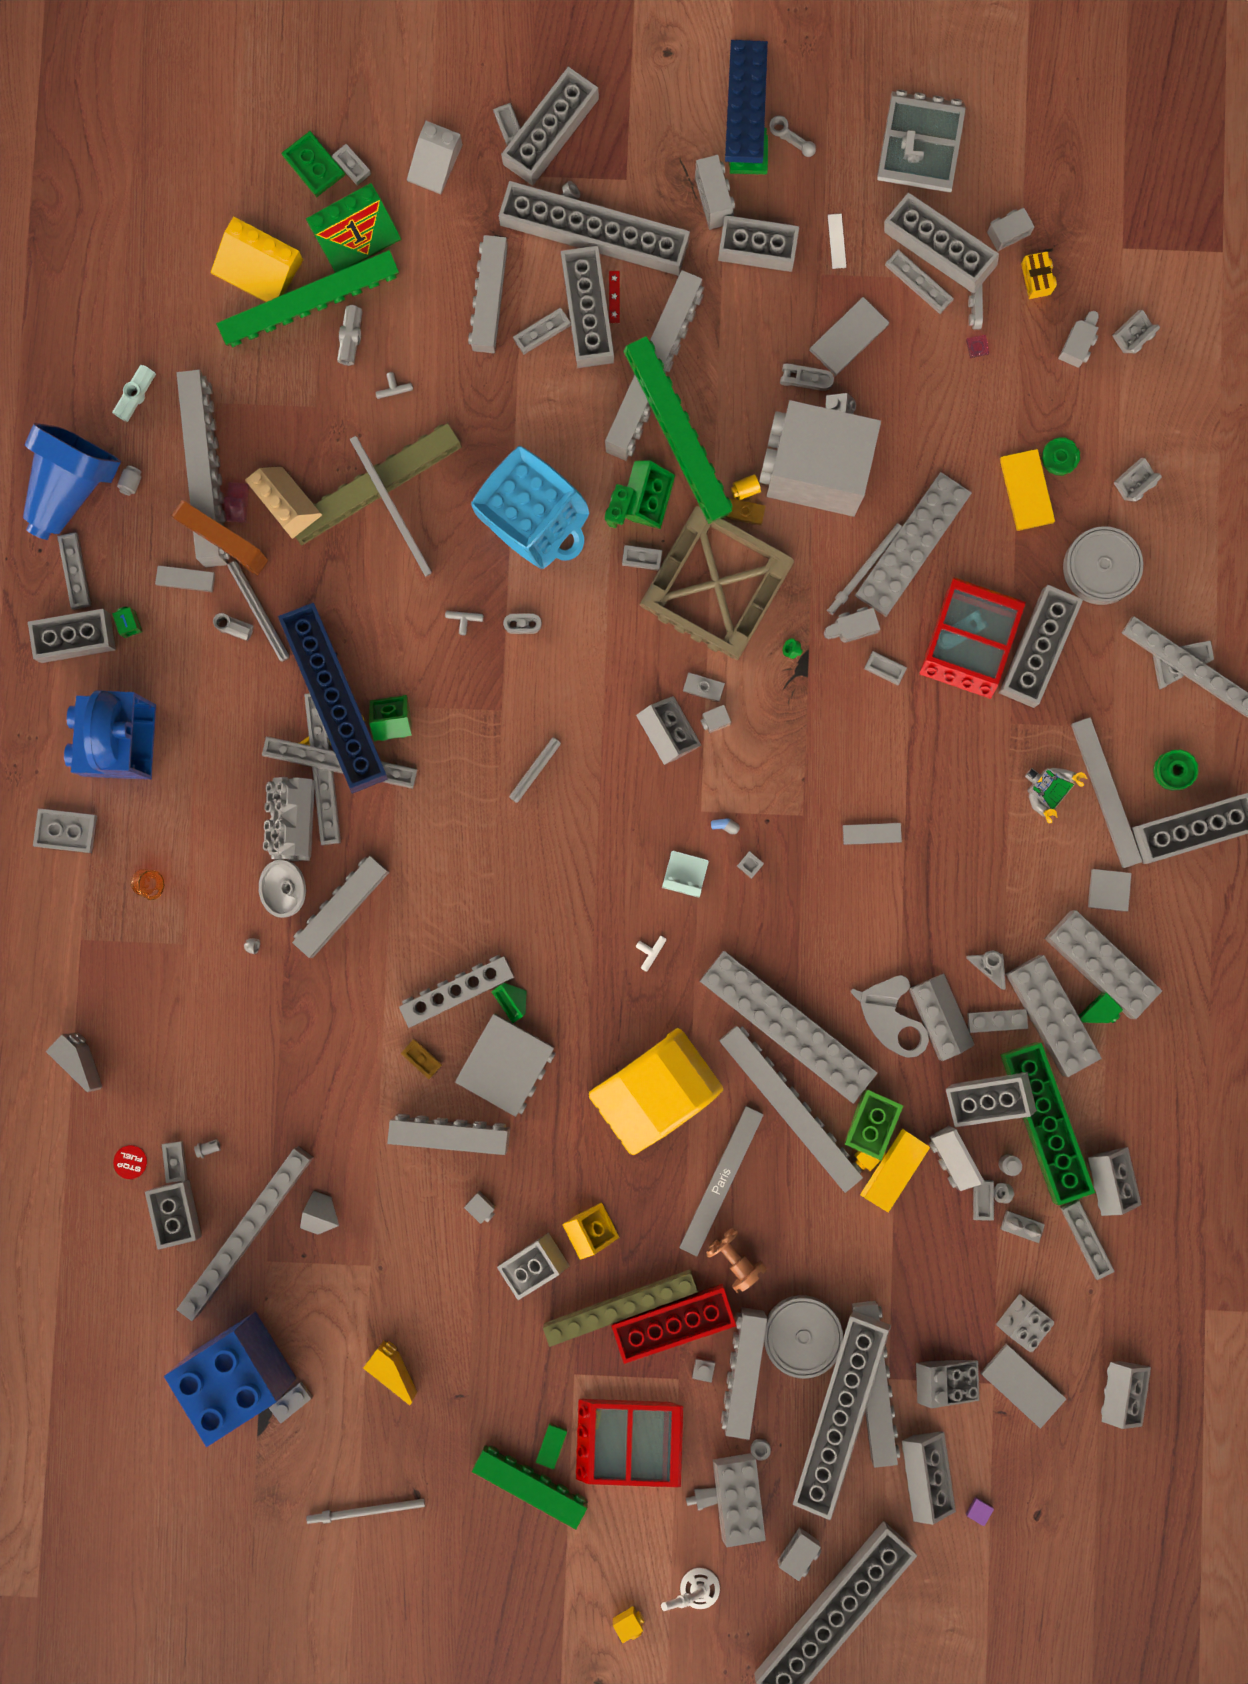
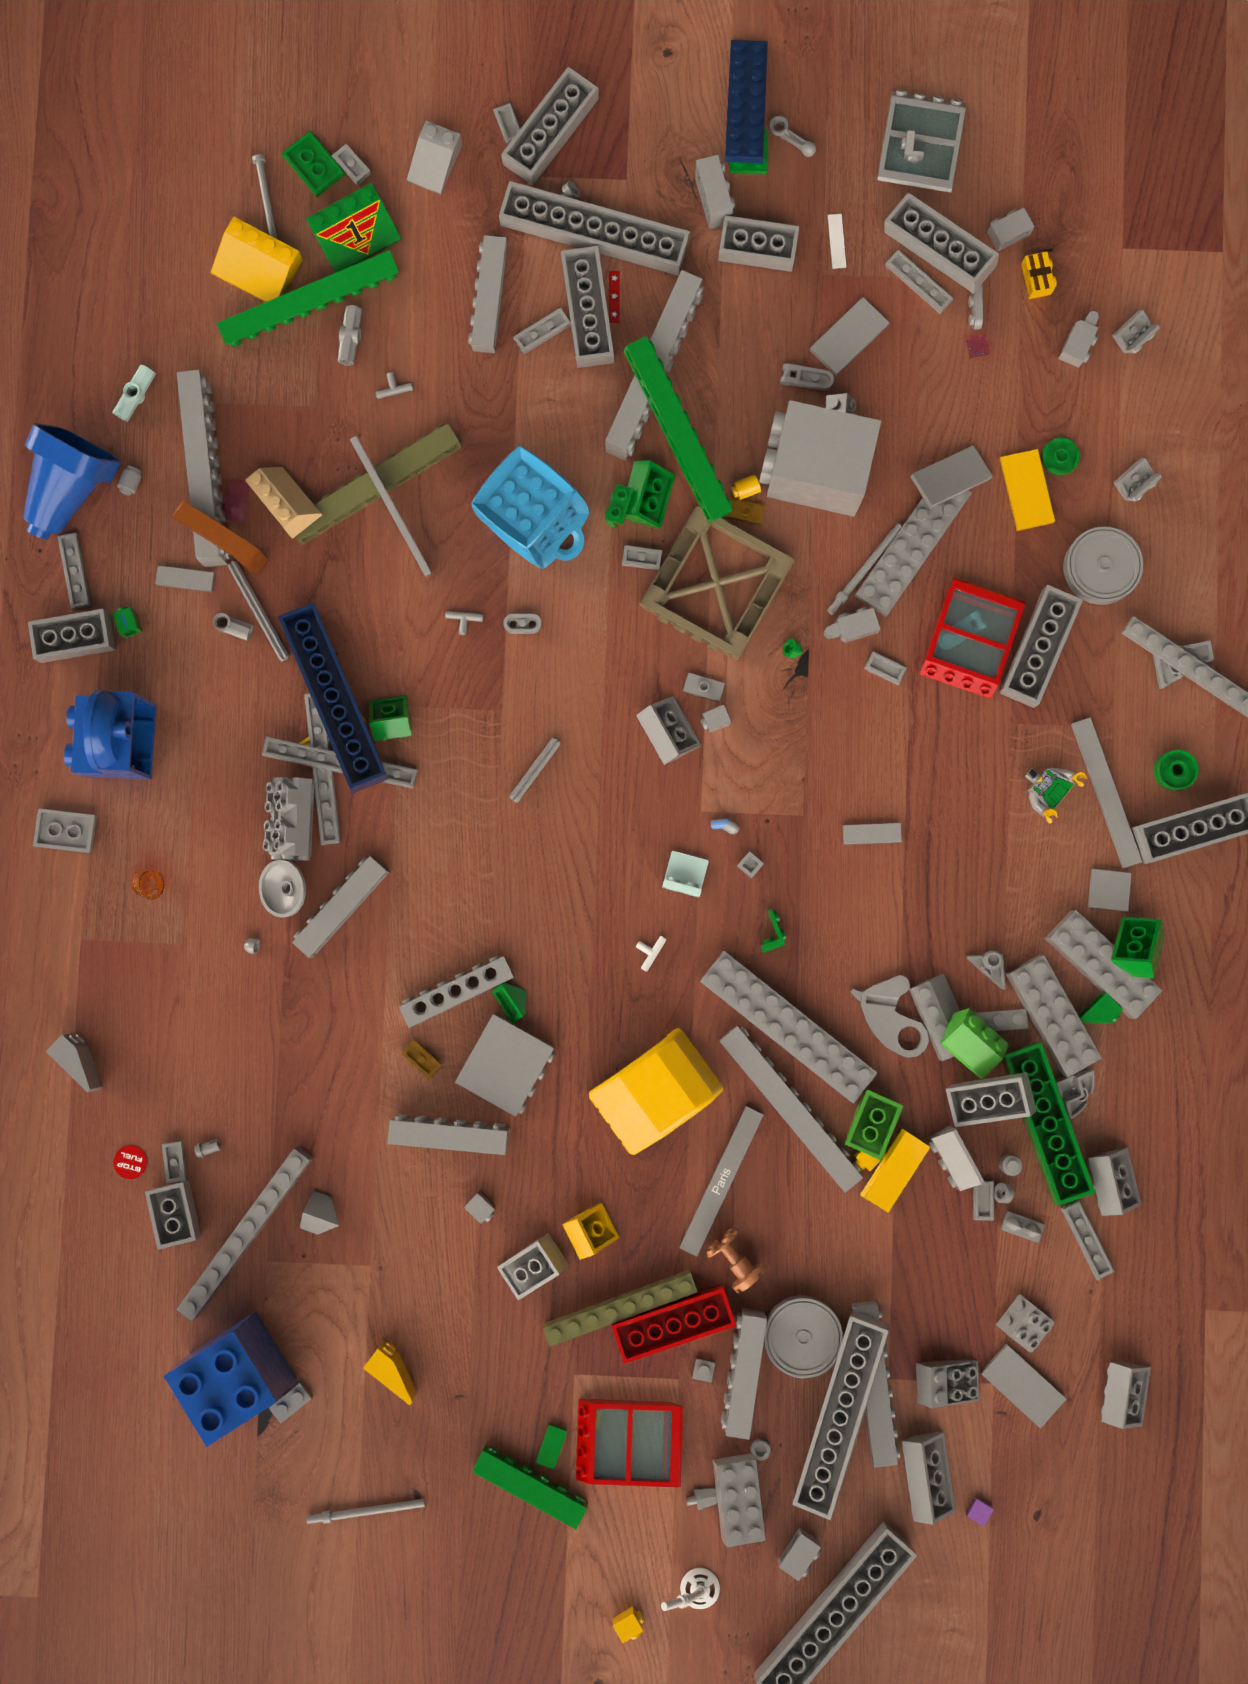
(259, 160): none -> light grey bar
(770, 943): none -> green bracket
(951, 476): none -> light grey tile
(974, 1042): none -> bright green slope
(1075, 1091): none -> light grey brick
(1138, 946): none -> green slope

